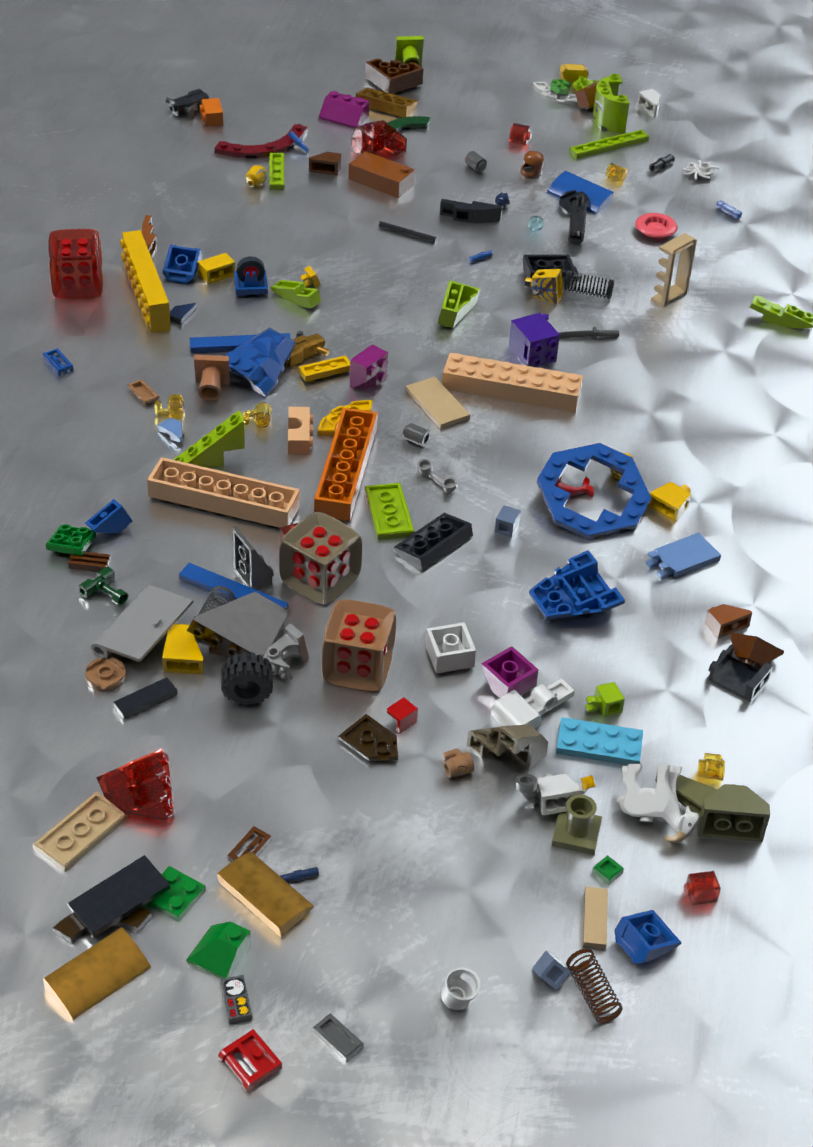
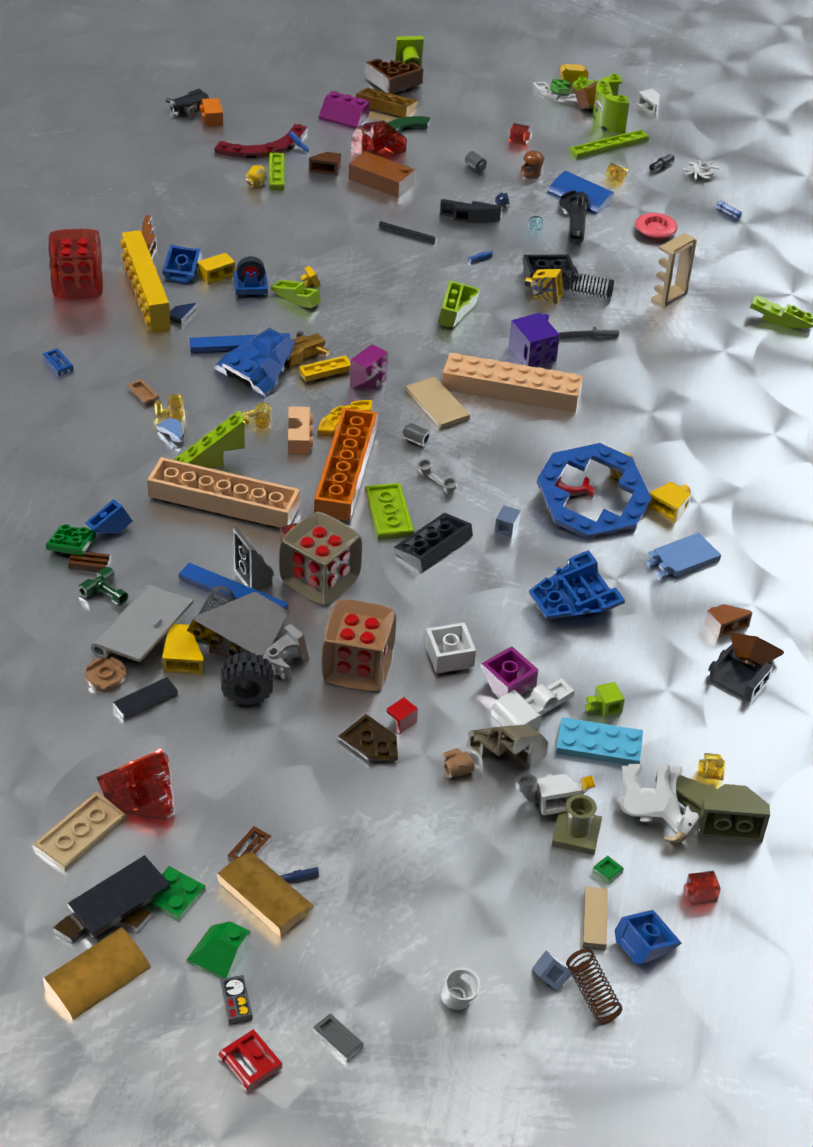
(211, 373): nougat plant -> none

